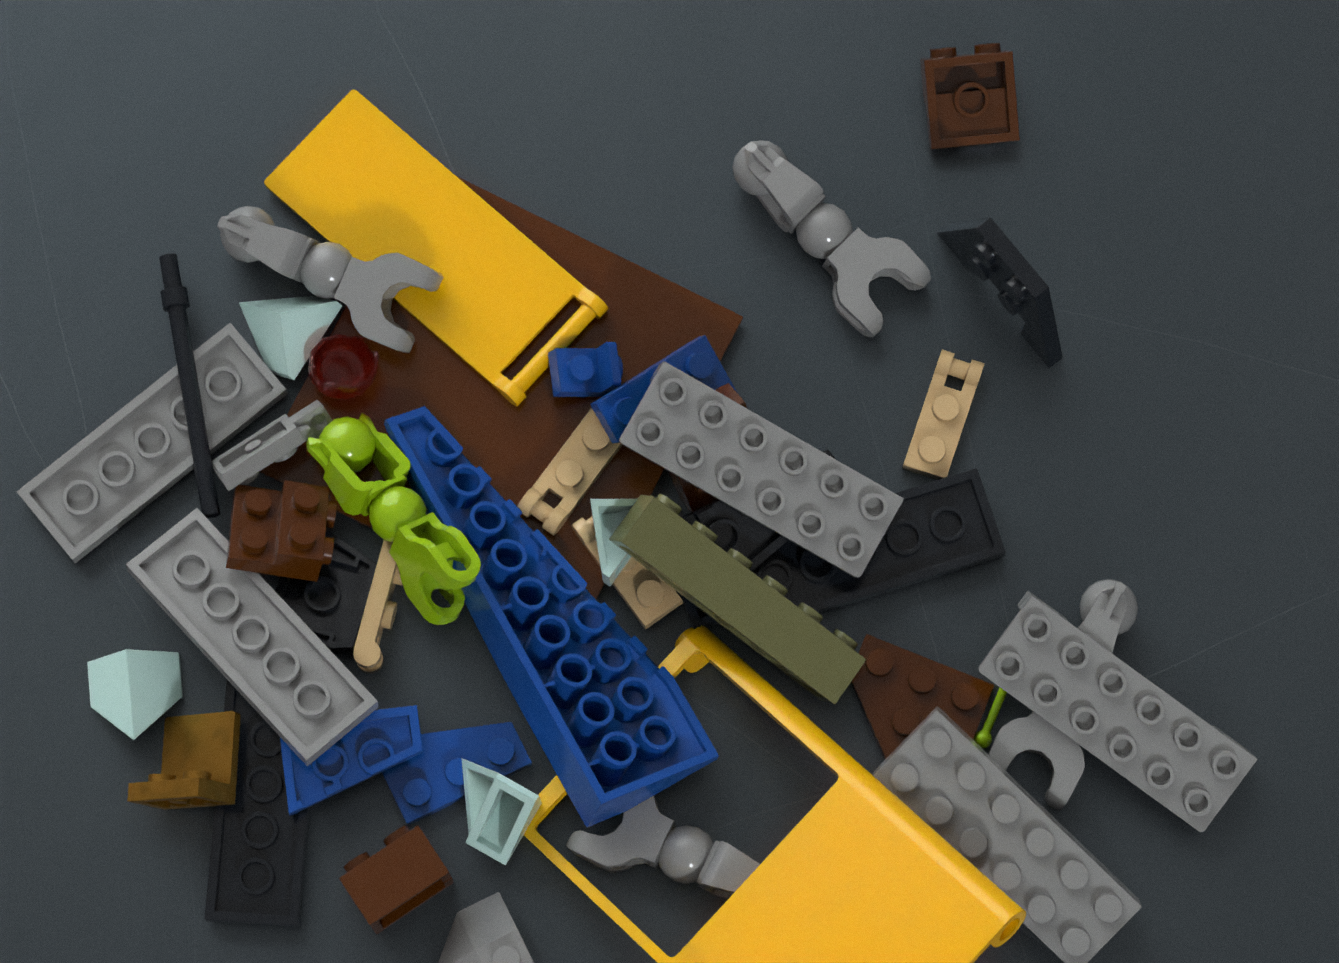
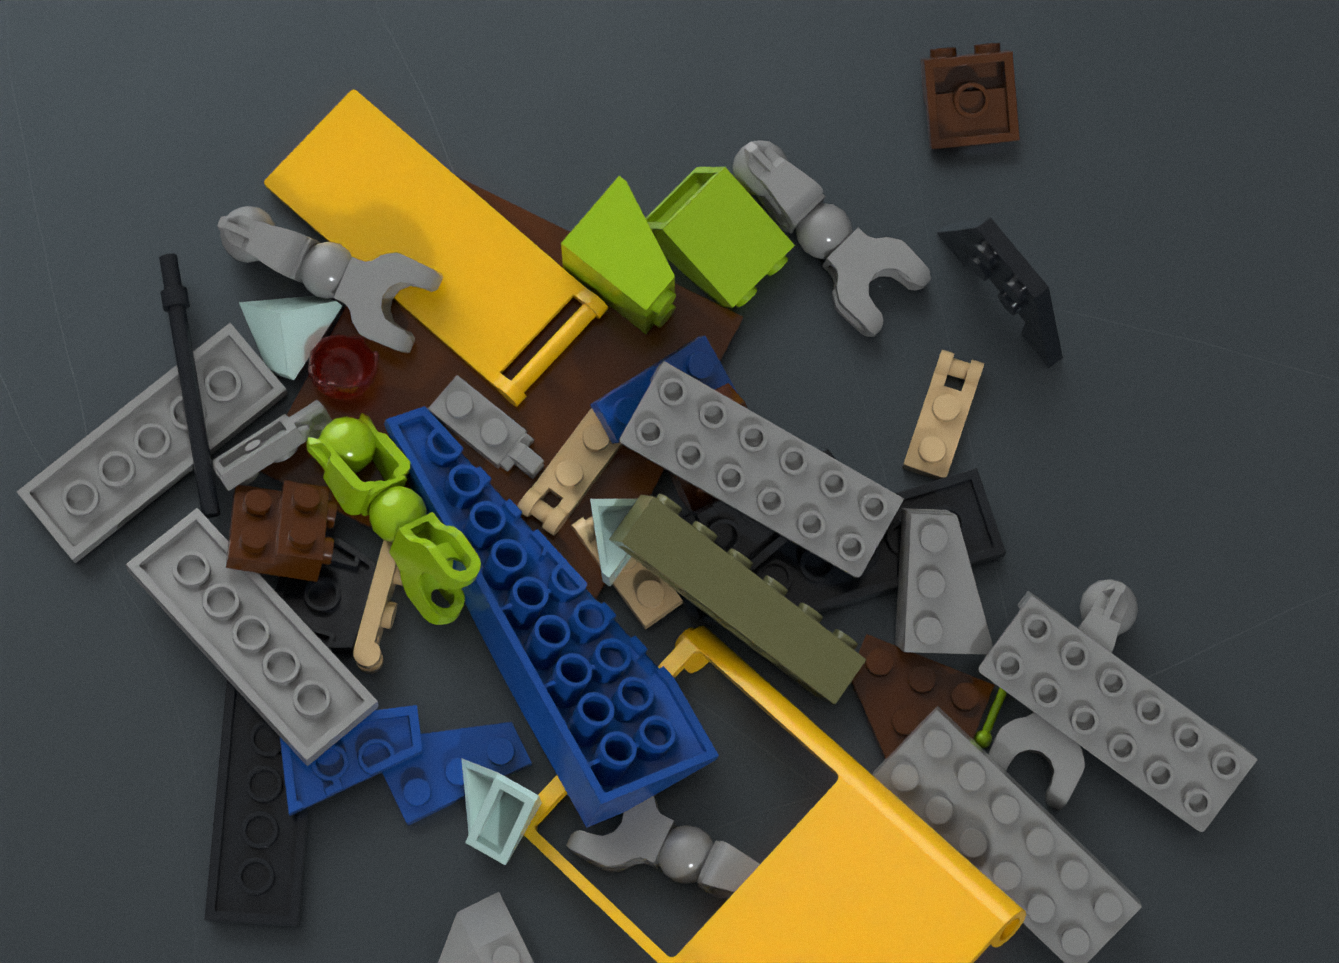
(134, 687): light aqua slope -> none
(196, 763): pearl gold bracket -> none
(395, 877): reddish brown piece -> none
(485, 428): none -> light grey hinge
(585, 371): blue bracket -> none
(621, 259): none -> lime slope
(719, 236): none -> lime slope
(937, 588): none -> light grey wedge

